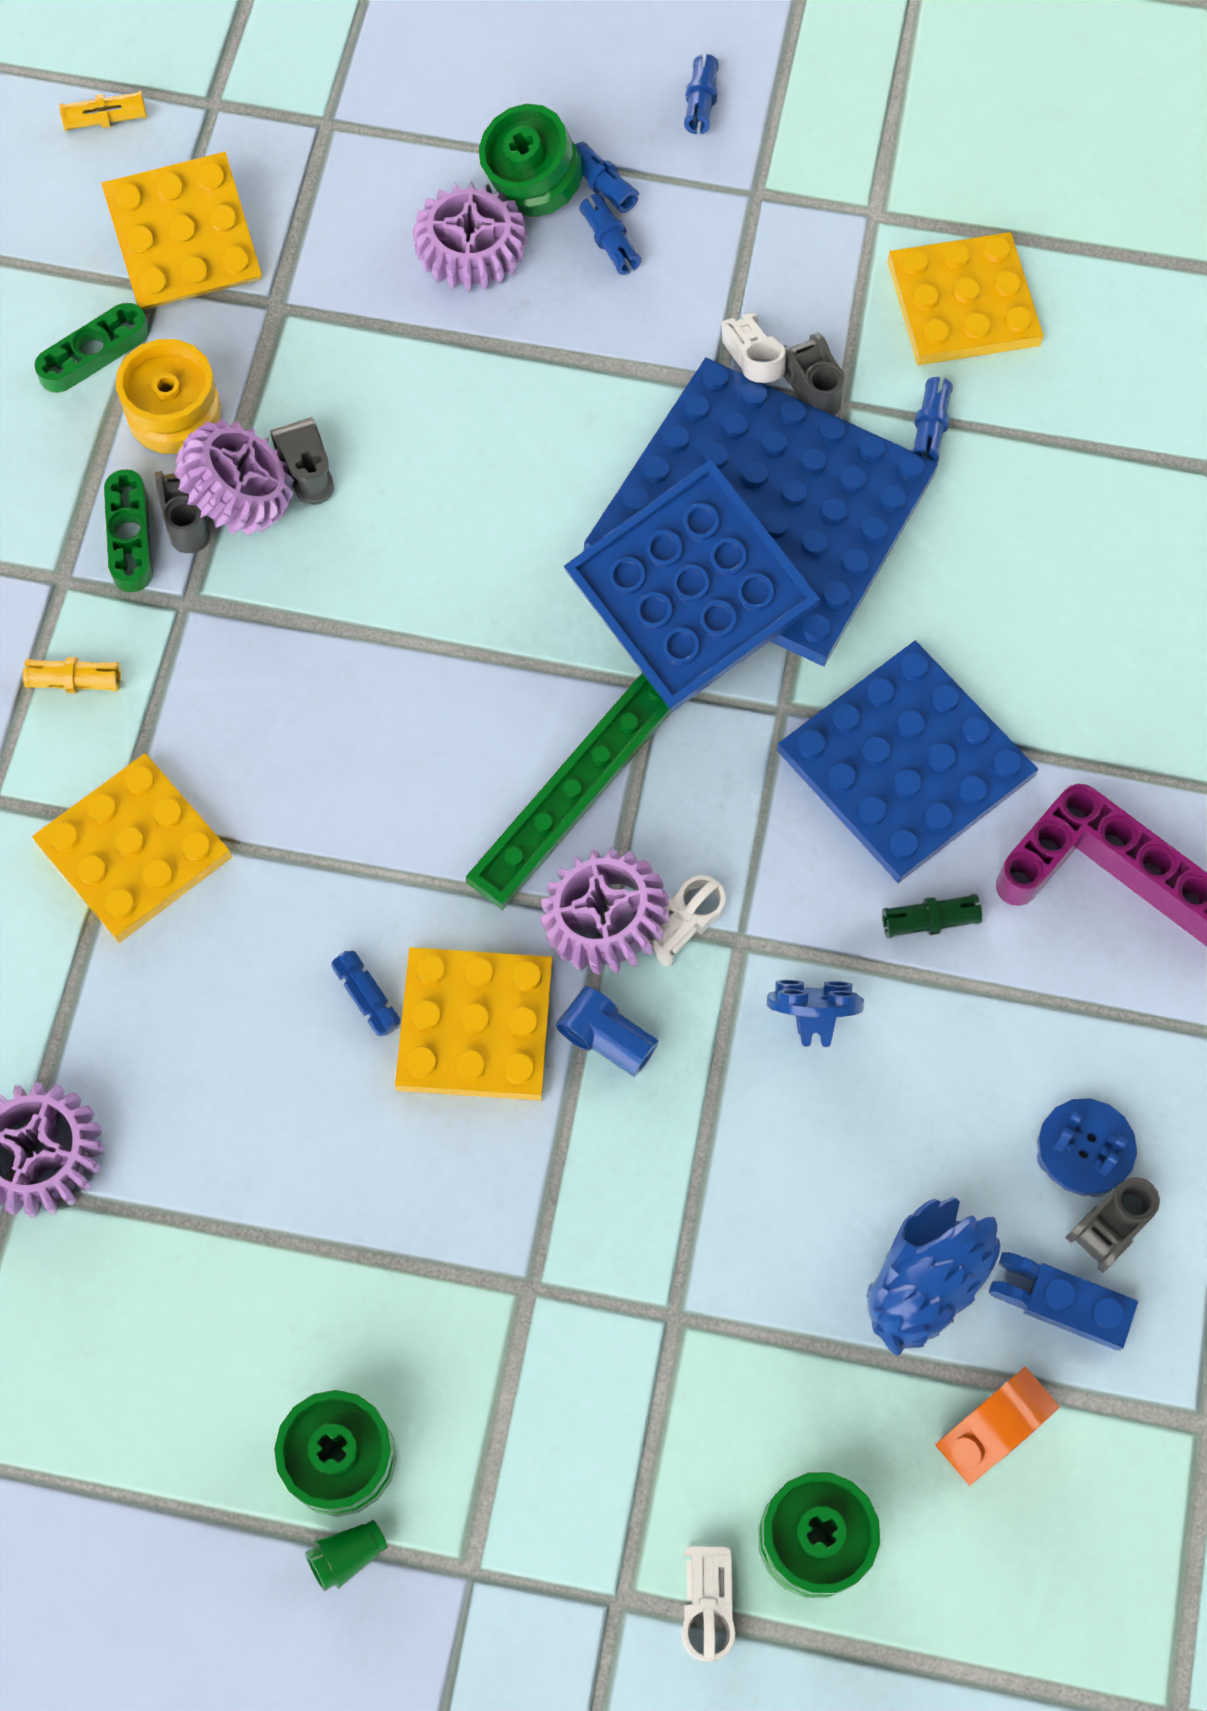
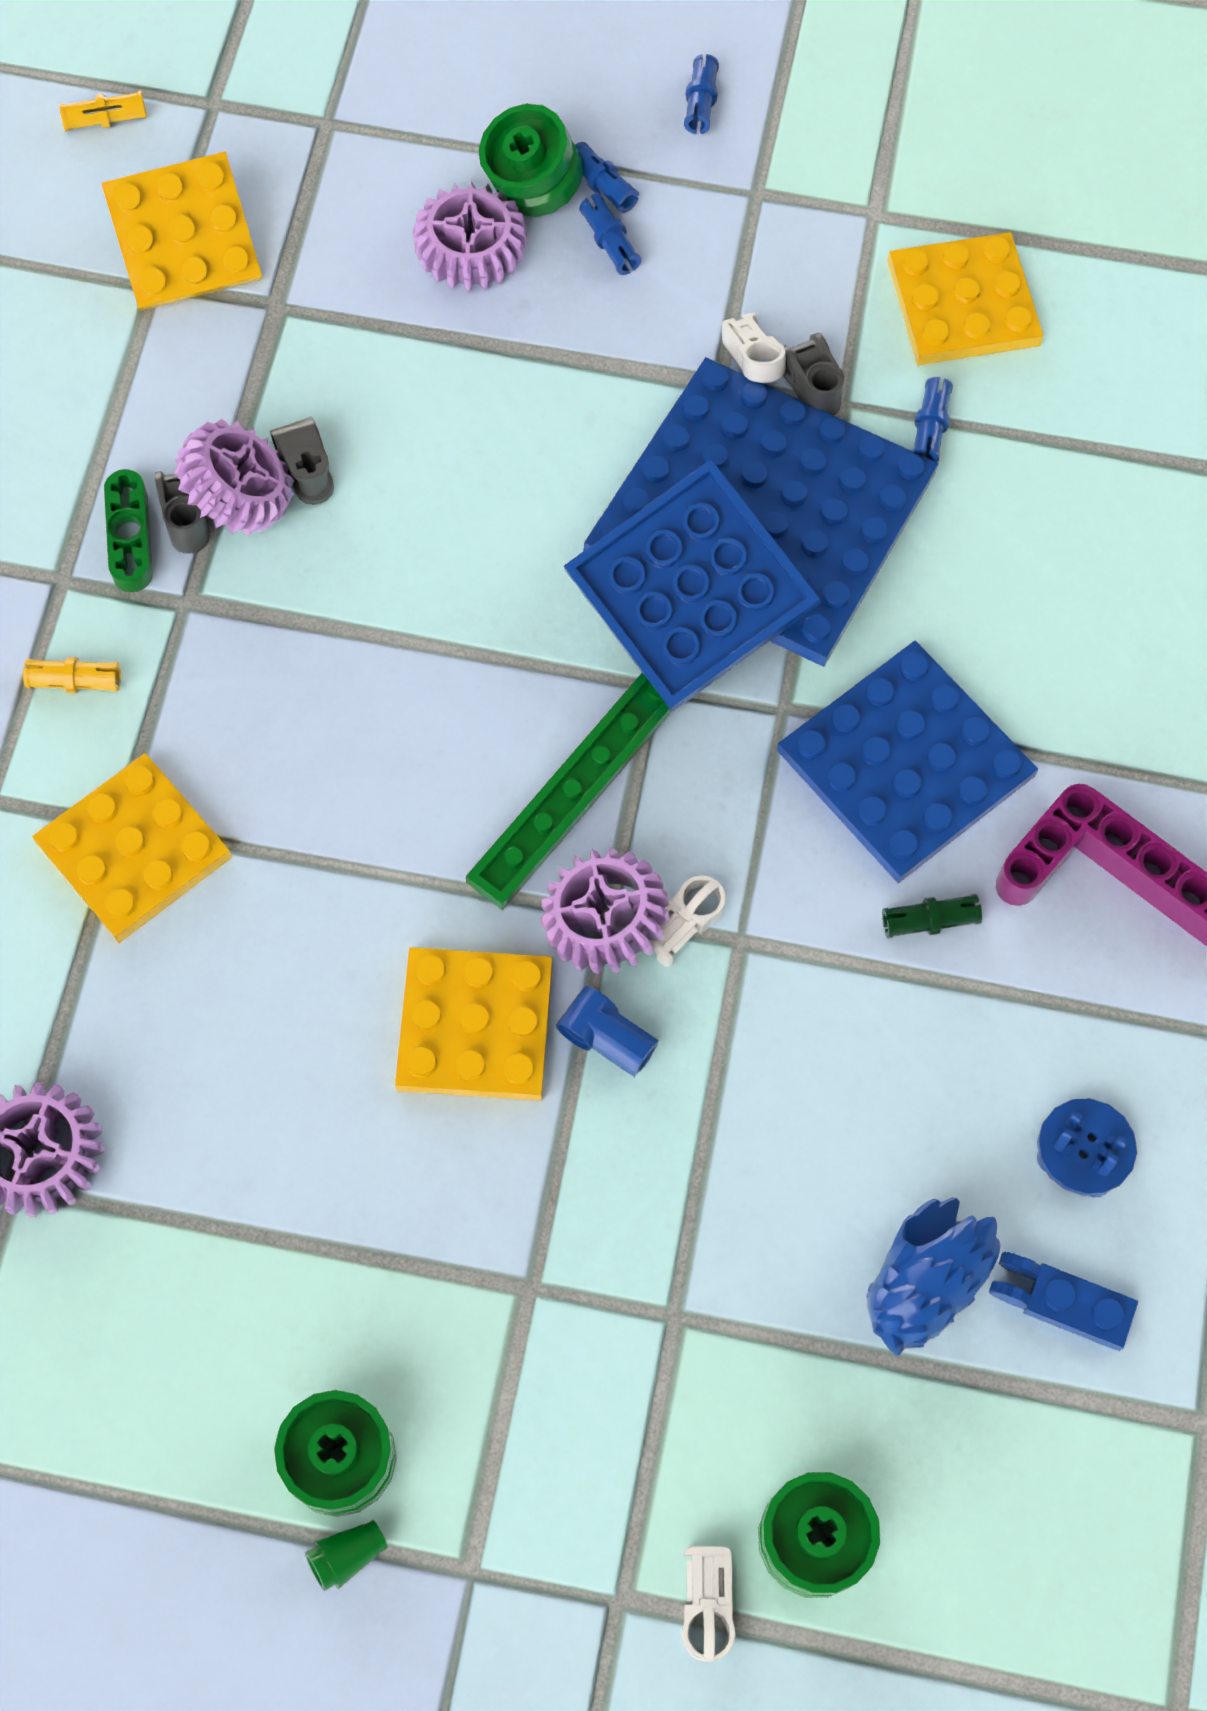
(97, 330): green beam -> none
(167, 393): yellow wheel -> none
(365, 993): blue axle -> none
(815, 1007): blue plate -> none
(997, 1426): orange brick -> none
(1110, 1228): dark grey piece -> none

